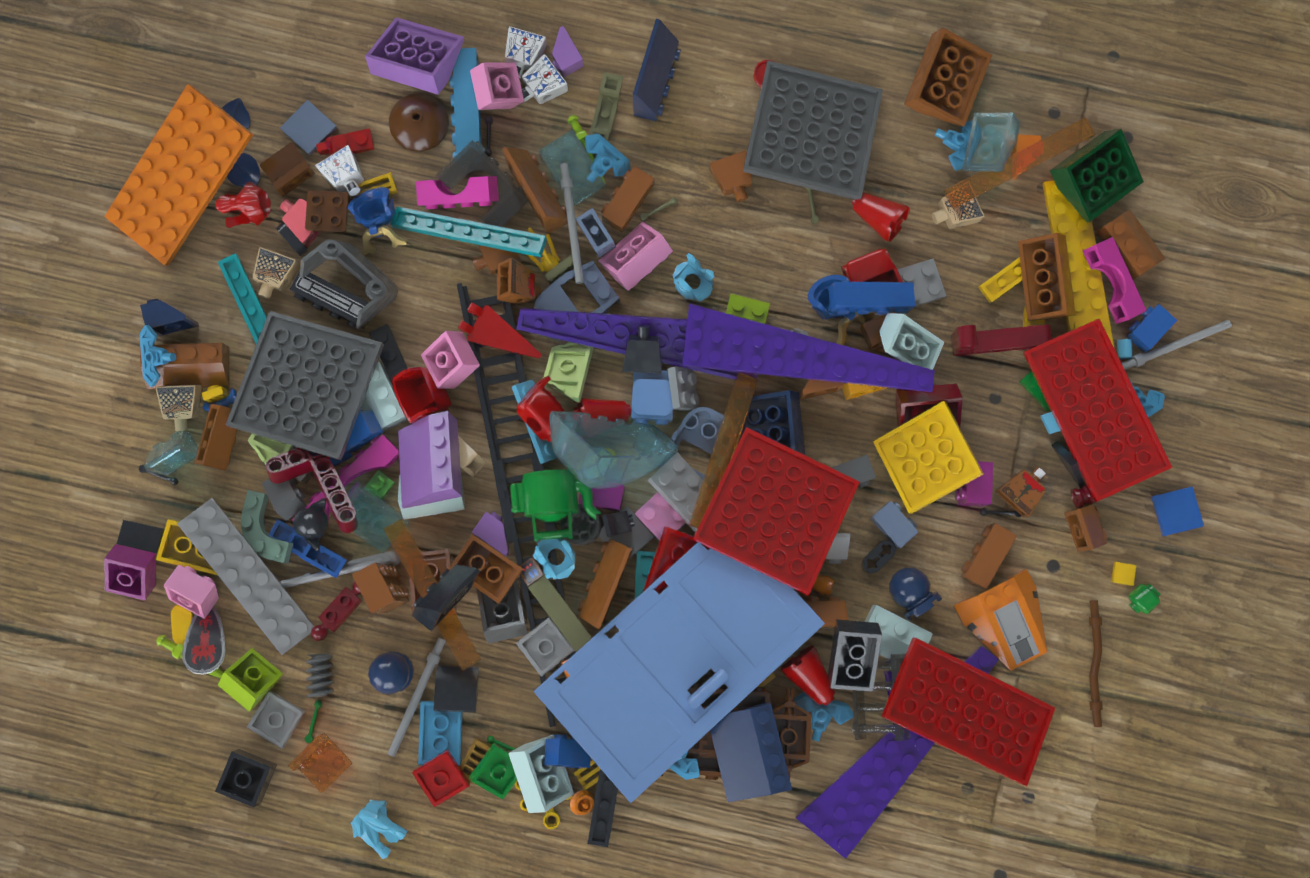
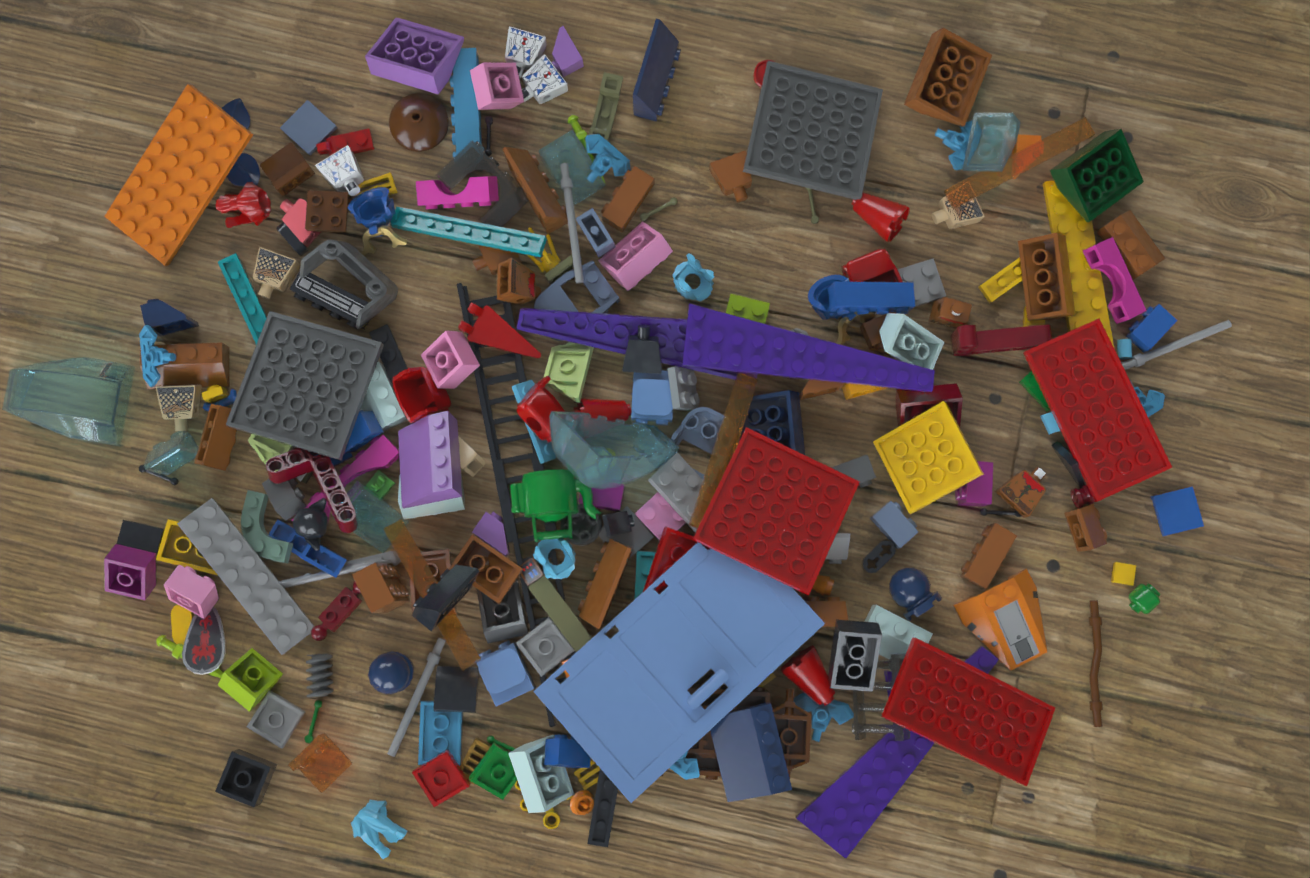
(73, 397): none -> clear light blue windscreen
(505, 673): none -> medium blue brick
(951, 312): none -> dark orange torso

